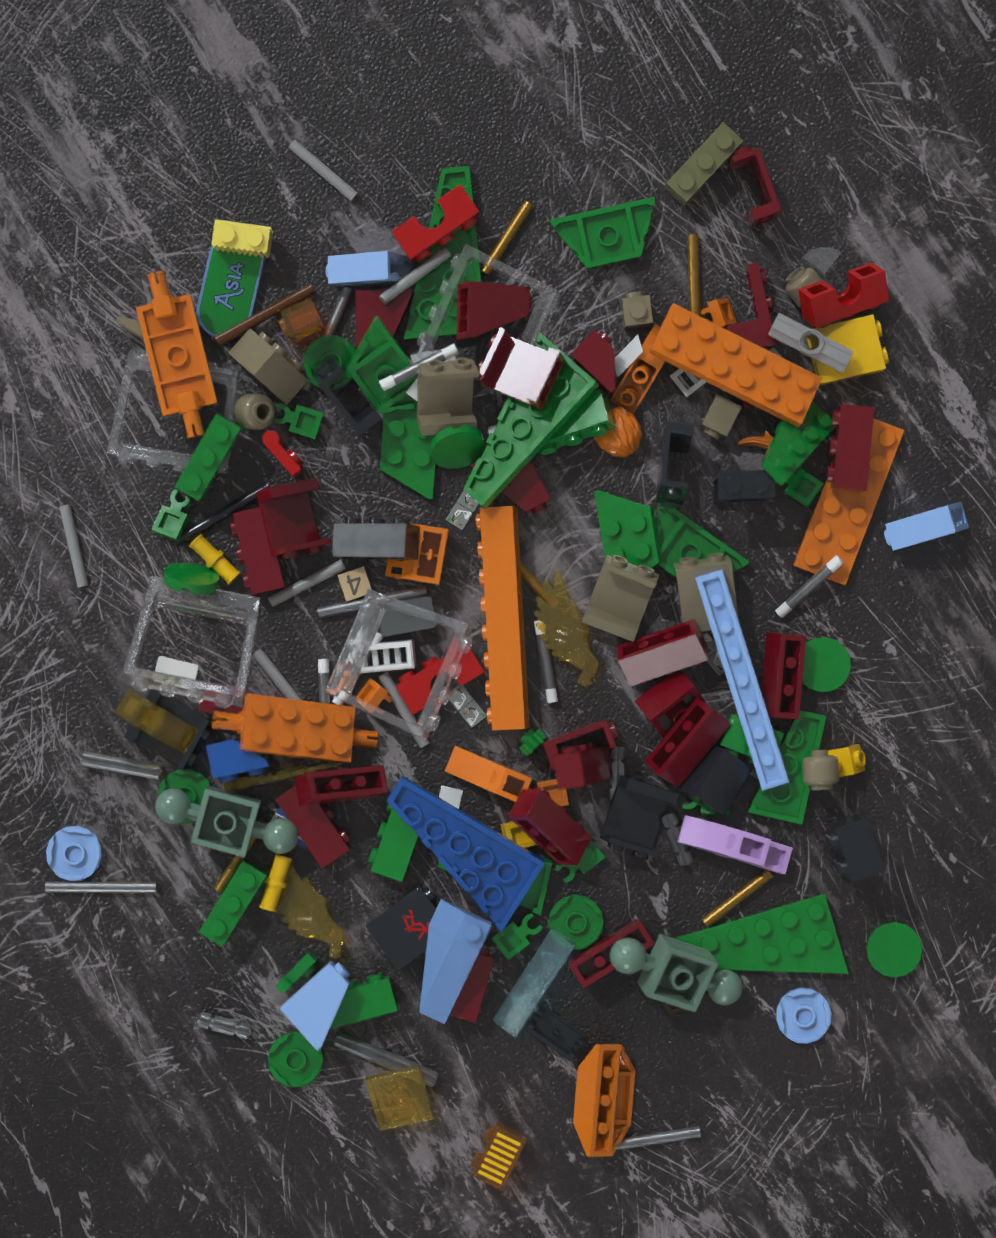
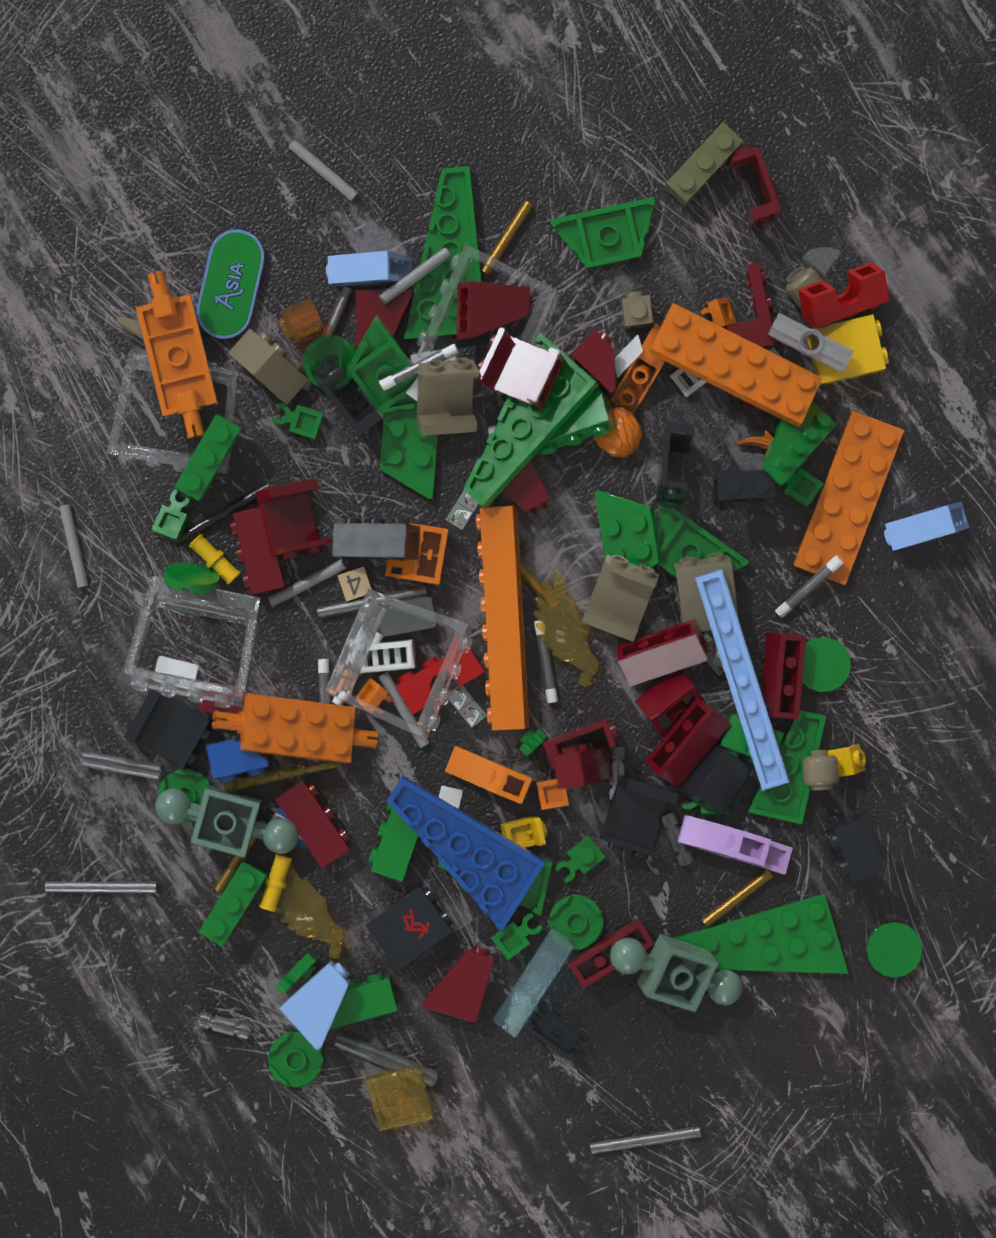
(74, 853): light blue tile -> none
(156, 721): clear yellow slope -> none
(242, 238): light yellow brick -> none
(254, 411): dark tan head -> none
(264, 315): reddish brown bar -> none
(275, 675): light grey bar -> none
(288, 459): red plate -> none
(341, 785): dark red brick -> none
(418, 241): red arch -> none
(450, 953): medium blue wedge -> none
(457, 447): green tile -> none
(498, 1155): clear orange brick -> none
(550, 826): dark red brick -> none
(604, 1099): orange wedge -> none
(693, 274): pearl gold bar -> none
(720, 417): dark tan brick -> none
(803, 1015): light blue tile -> none
(850, 447): dark red brick -> none

